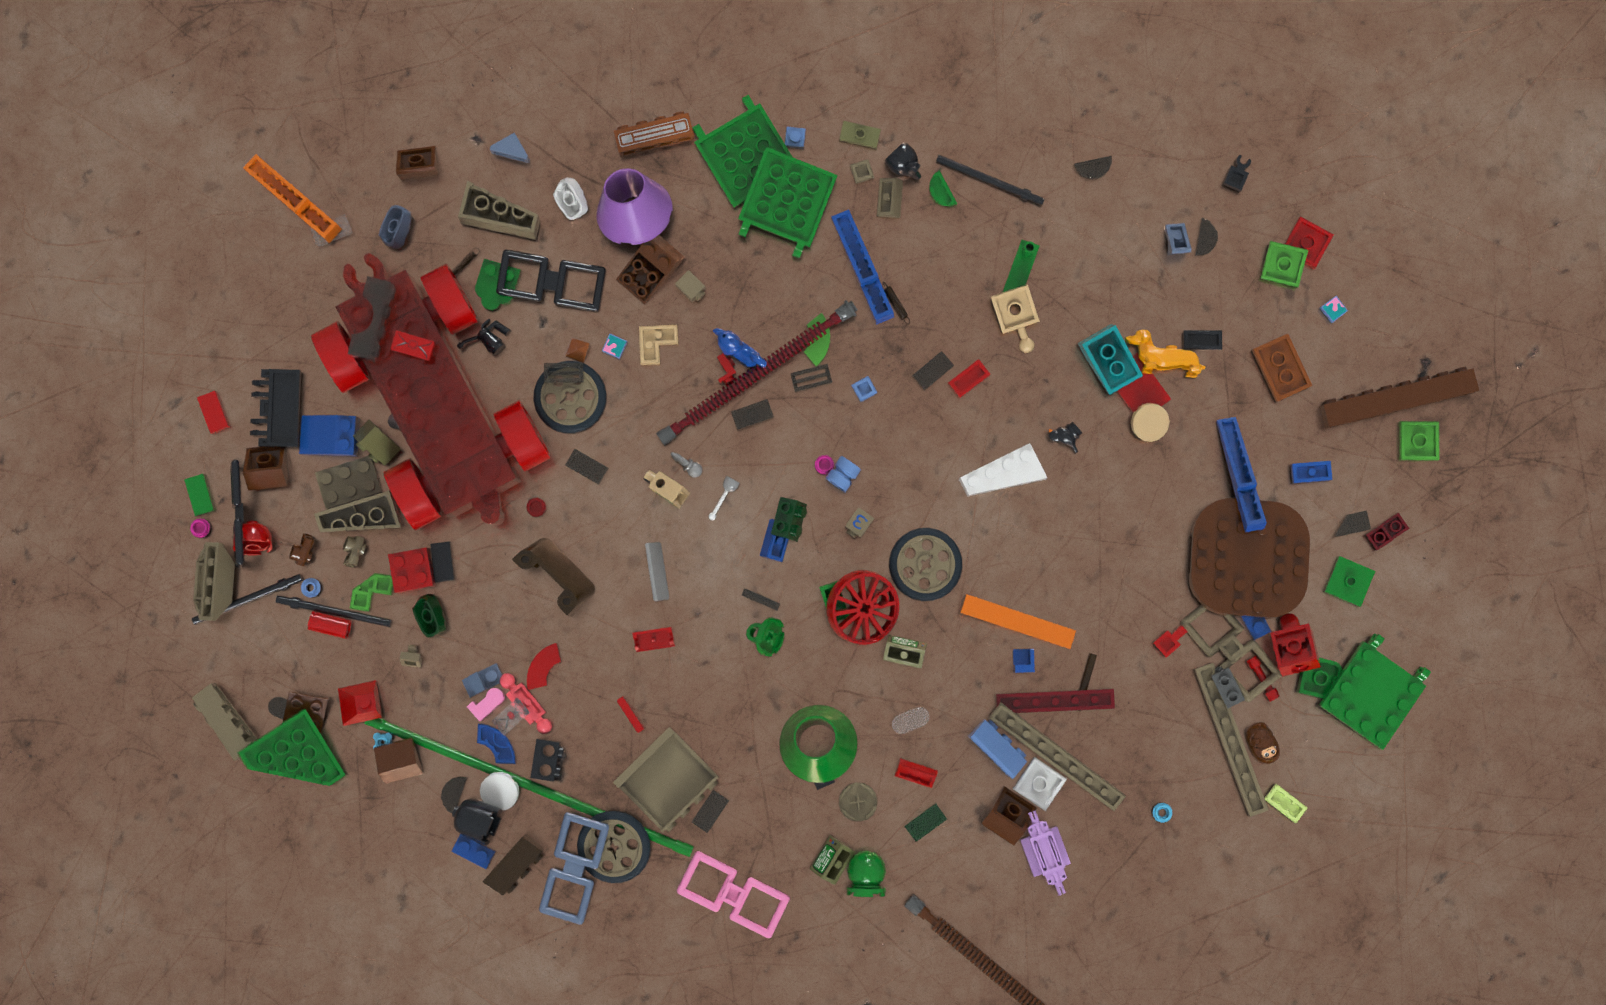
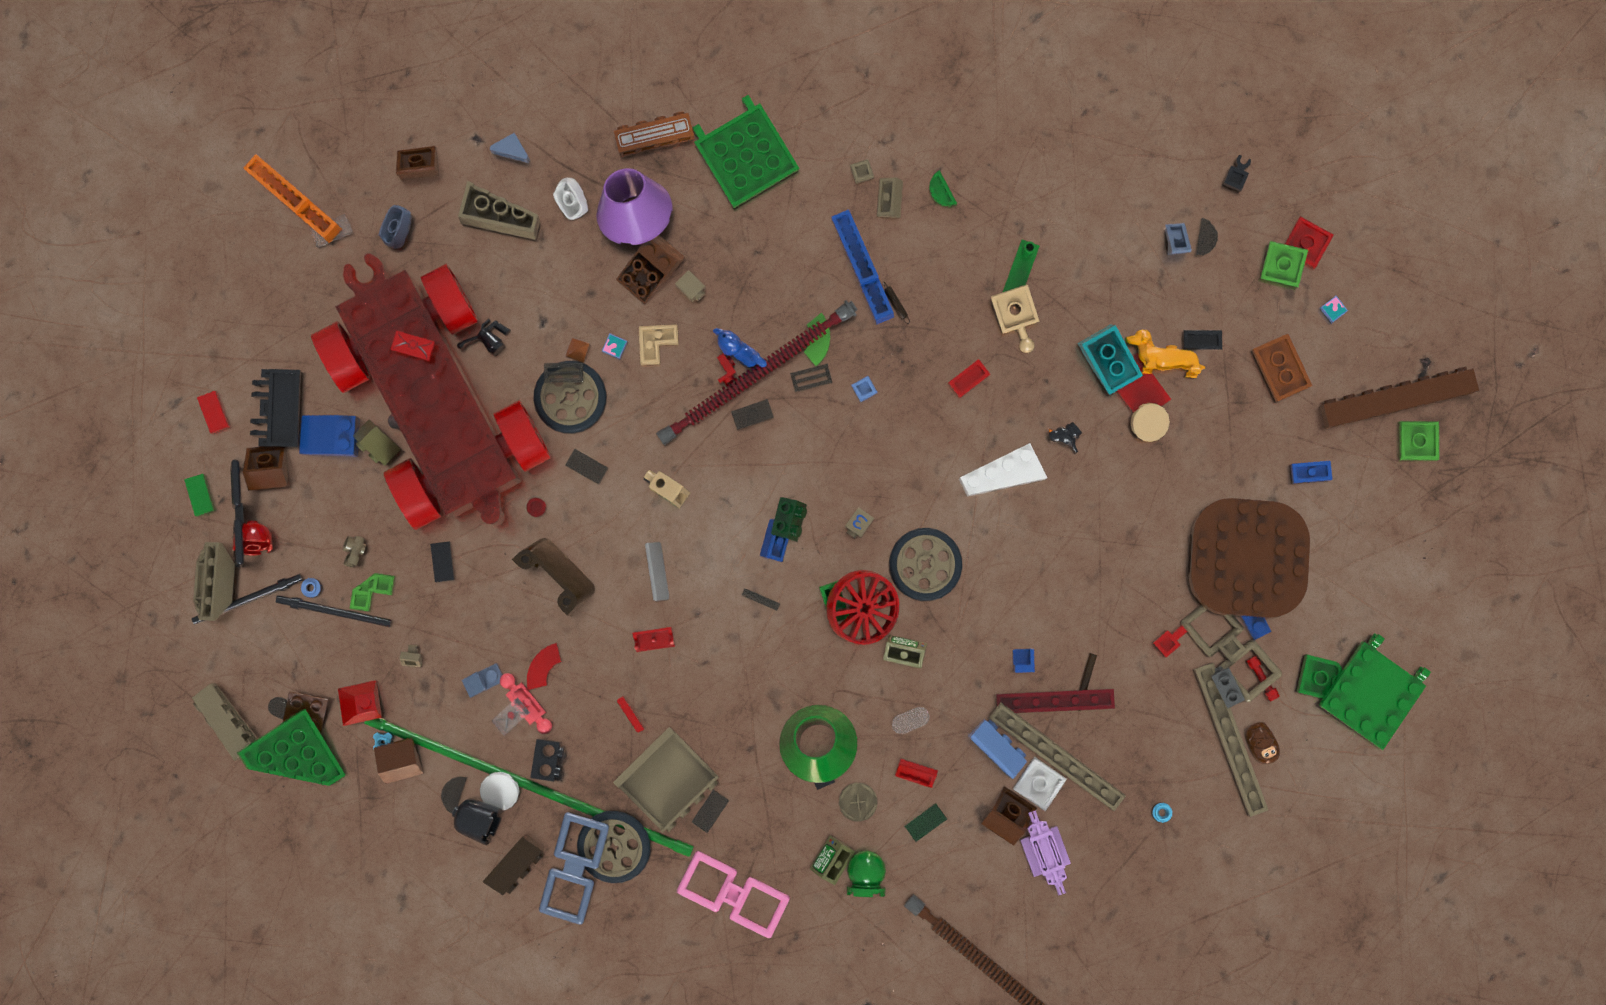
(200, 528): dark pink plate -> none
(302, 553): reddish brown plate -> none
(329, 625): red pin -> none
(348, 482): dark tan plate -> none
(366, 344): clear smoke arch -> none
(372, 512): dark tan wedge -> none
(412, 570): red brick -> none
(429, 615): dark green piece -> none
(463, 266): dark brown piece -> none
(473, 851): blue plate -> none
(487, 284): green plate -> none
(492, 700): bright pink leg -> none
(497, 742): blue tile -> none
(550, 280): black bar -> none
(693, 468): light grey bar -> none
(729, 485): hinge -> none
(769, 636): green tile -> none
(787, 198): green plate -> none
(795, 137): medium blue plate -> none
(824, 464): dark pink plate -> none
(843, 473): medium blue wheel -> none
(860, 134): olive plate -> none
(904, 161): black piece -> none
(933, 370): clear smoke tile -> none
(1017, 621): orange slope -> none
(1024, 194): black bar -> none
(1094, 168): clear smoke tile -> none
(1241, 475): blue slope -> none
(1285, 803): yellowish green plate -> none
(1294, 646): red brick -> none
(1349, 581): green plate -> none
(1354, 523): clear smoke tile -> none
(1387, 531): dark red slope -> none

